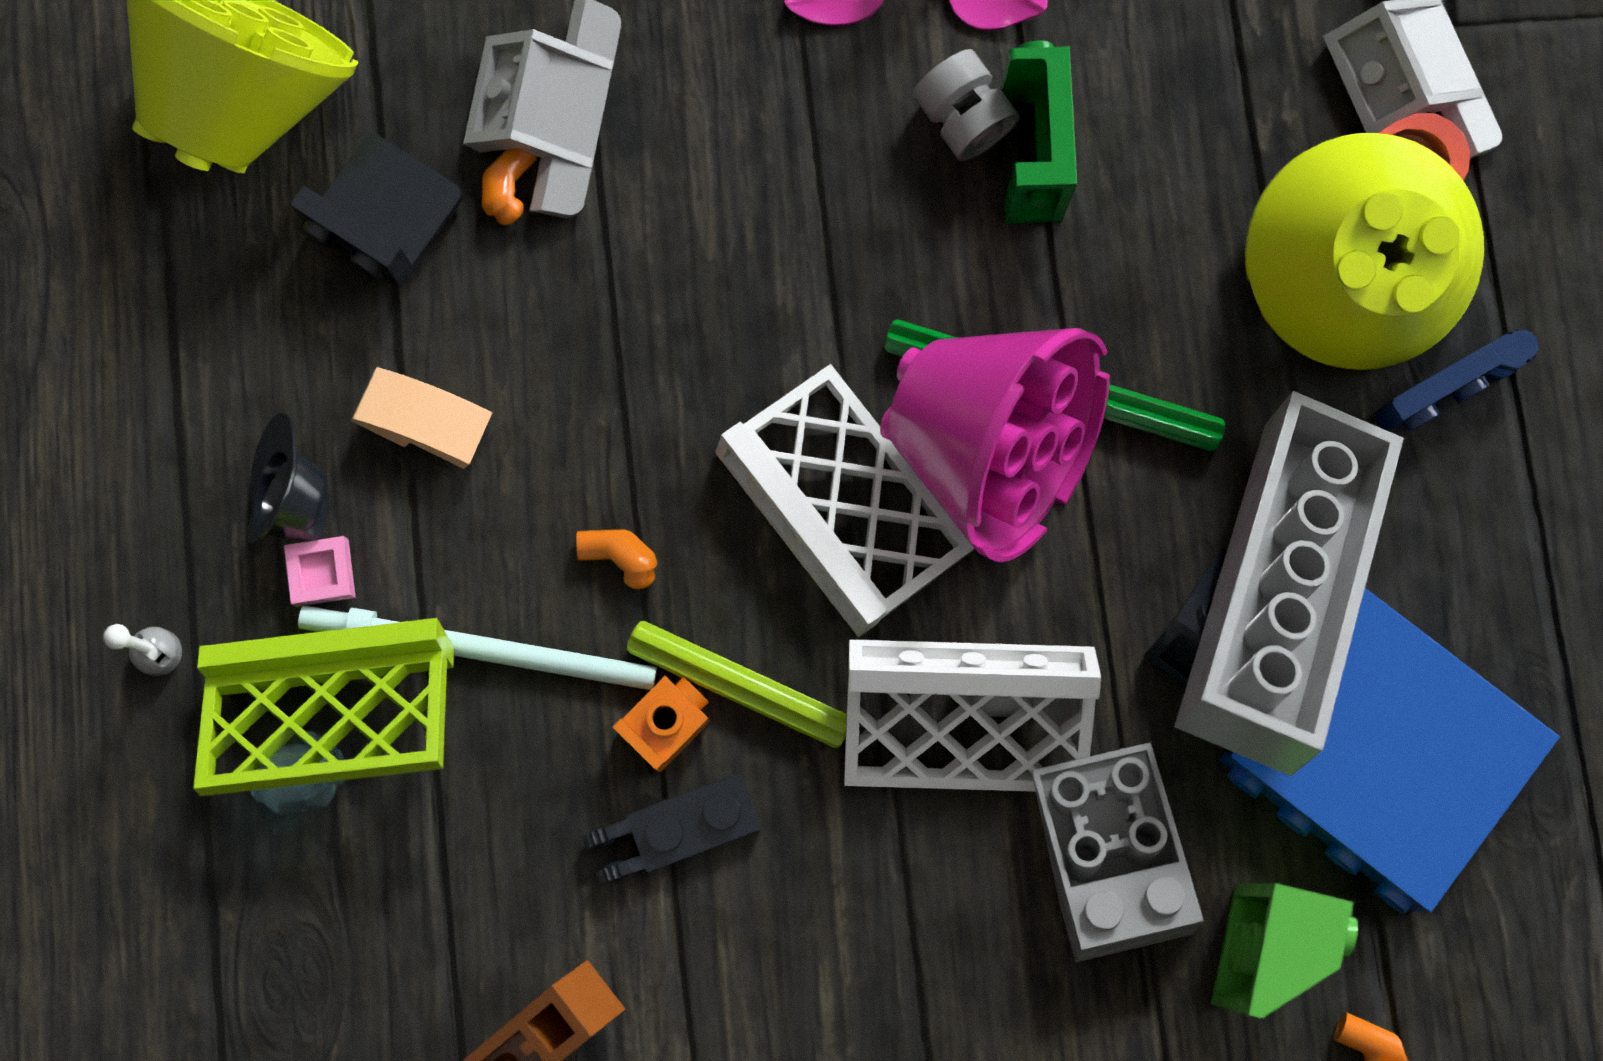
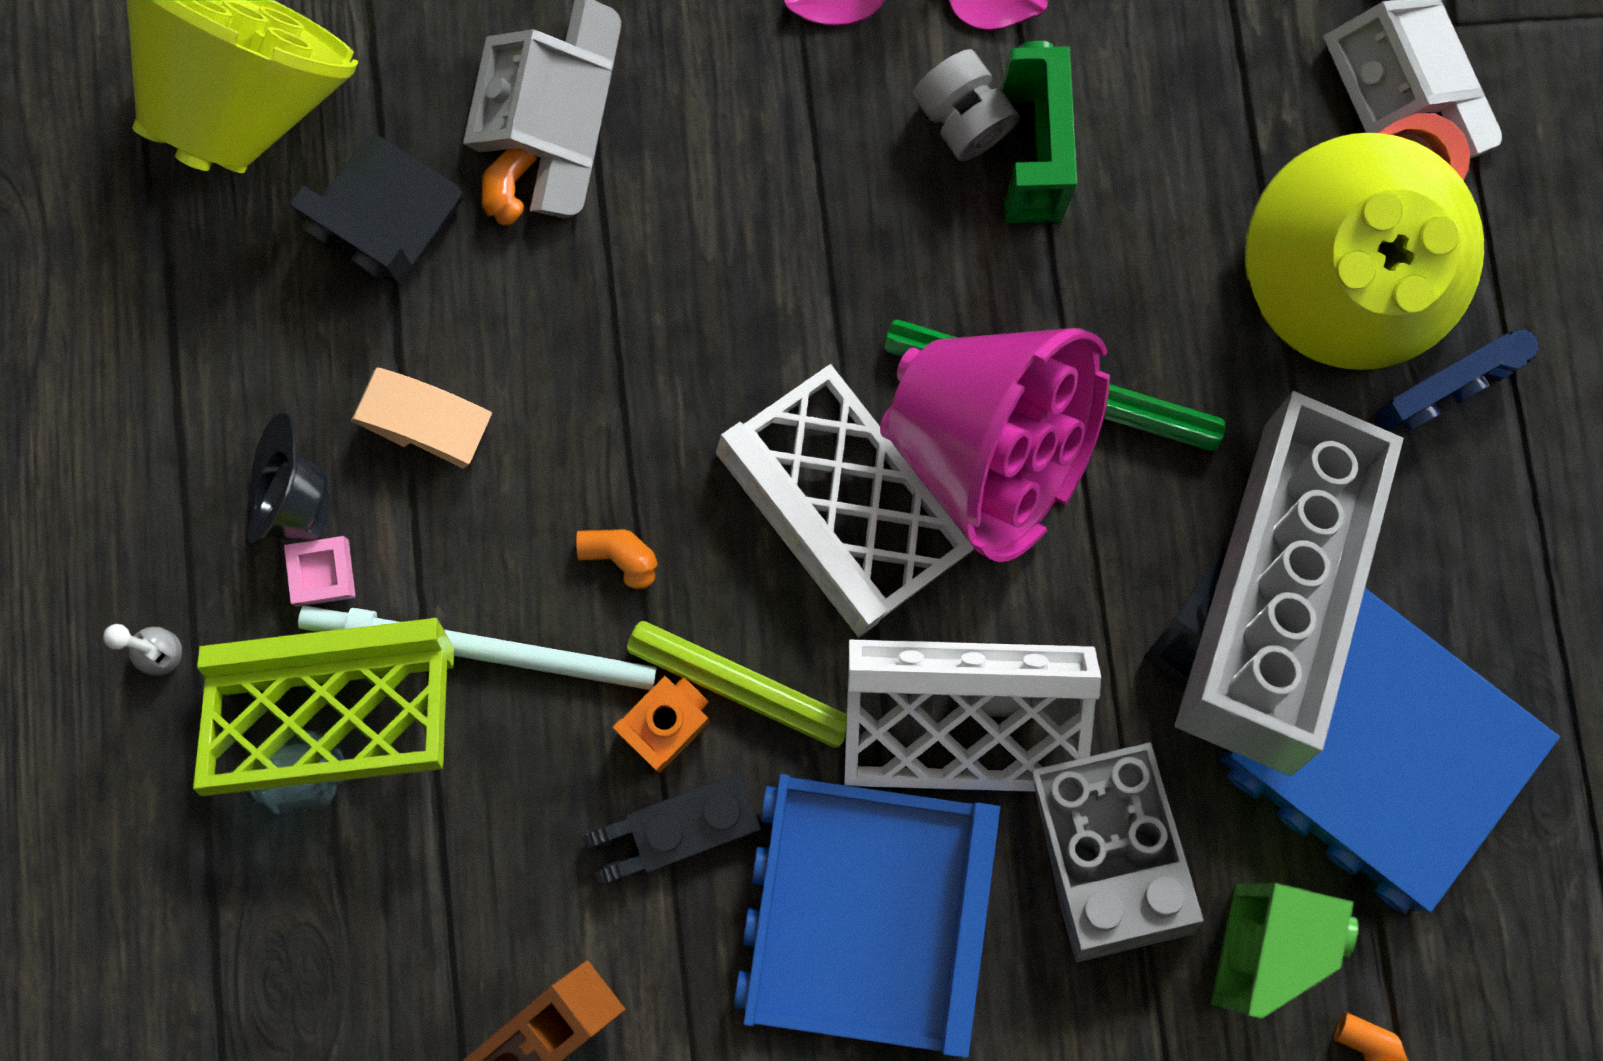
(869, 915): none -> blue panel

